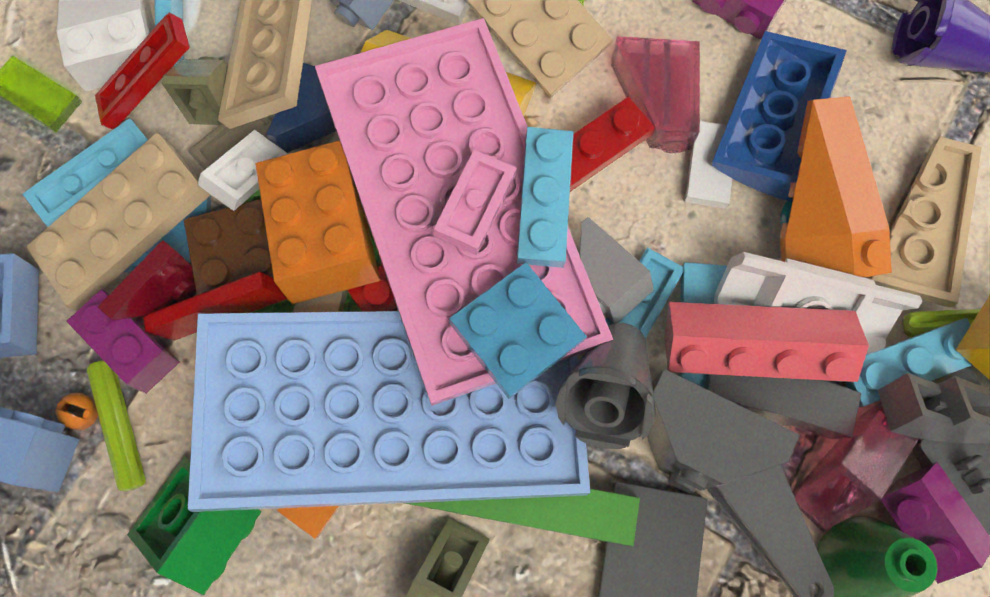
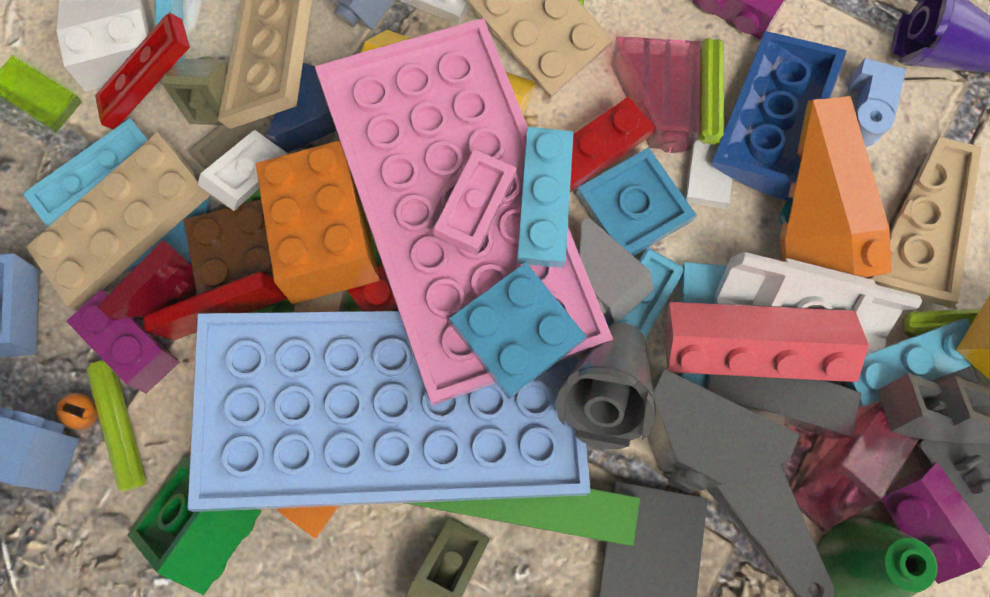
(636, 202): none -> dark azure plate
(711, 91): none -> lime axle
(877, 98): none -> light blue leg

